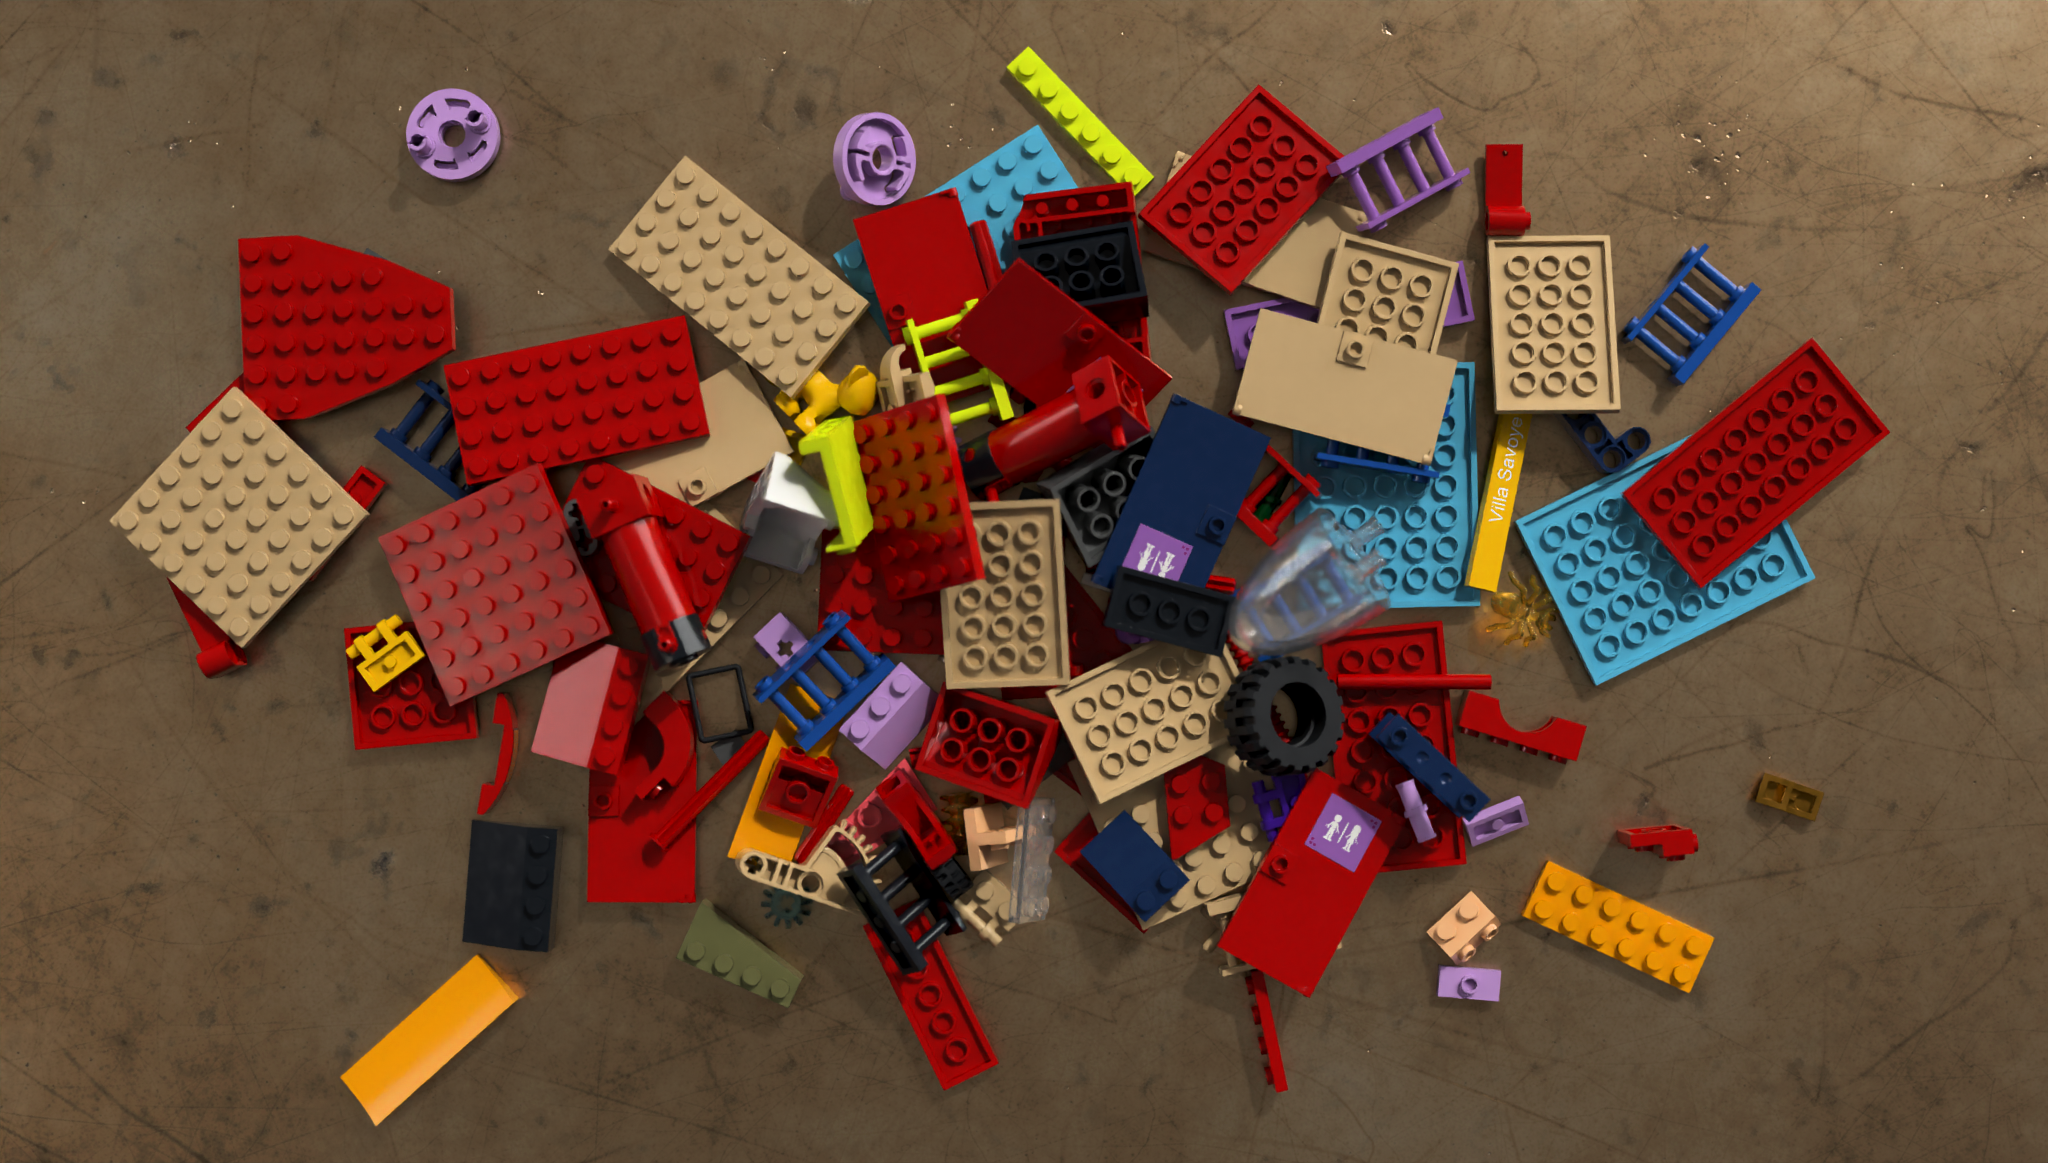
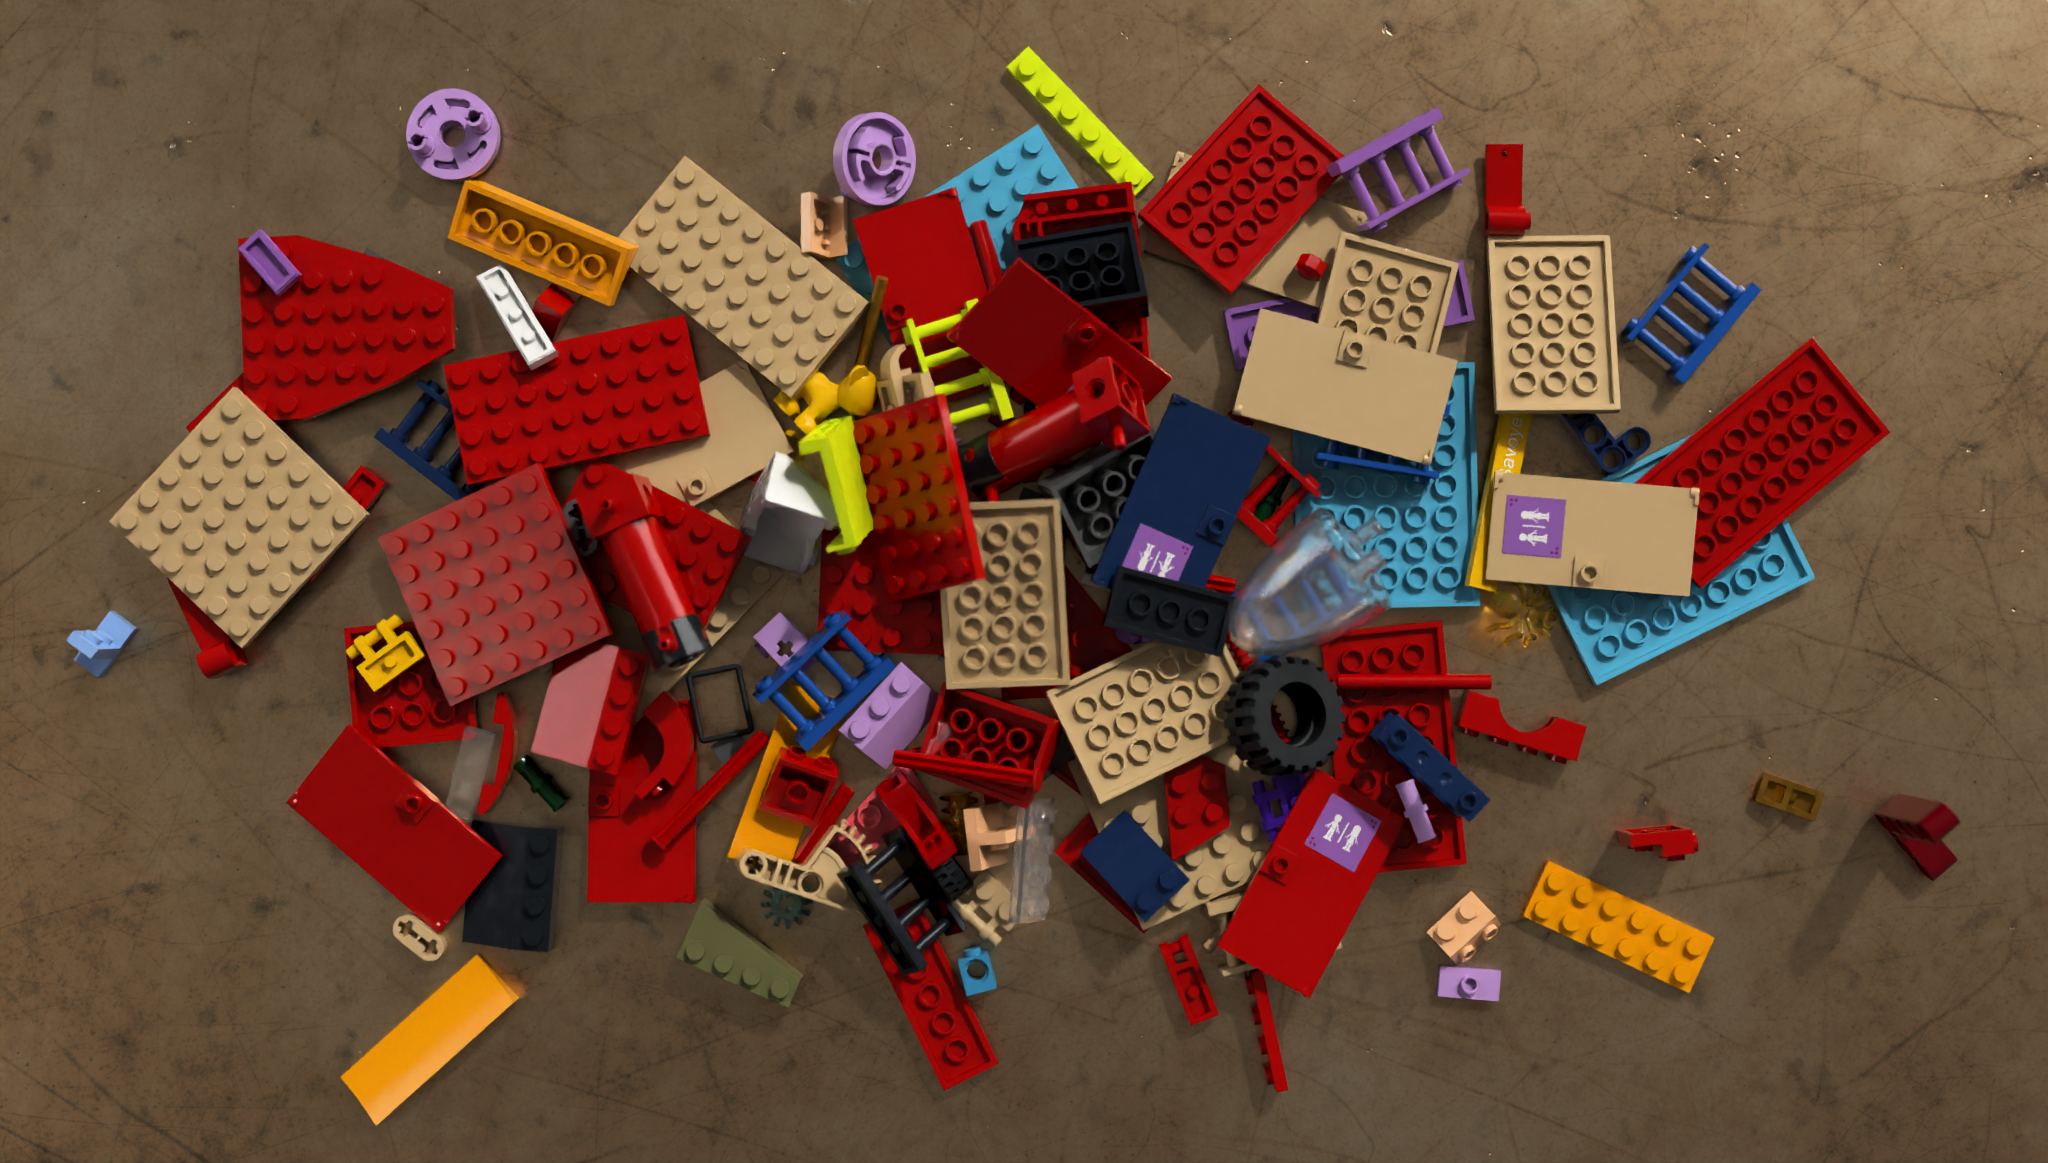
(103, 645): none -> light blue bracket
(269, 262): none -> medium lavender tile
(394, 828): none -> red door
(415, 943): none -> tan beam
(470, 772): none -> clear tile
(517, 316): none -> white tile
(541, 241): none -> light orange arch
(541, 783): none -> dark green pin
(555, 308): none -> red slope
(824, 226): none -> light nougat bracket
(871, 320): none -> pearl gold bar
(969, 769): none -> red axle
(980, 984): none -> dark azure brick
(1189, 981): none -> red plate
(1310, 267): none -> red tile
(1496, 821): lavender plate -> none
(1592, 534): none -> tan door
(1919, 829): none -> dark red beam

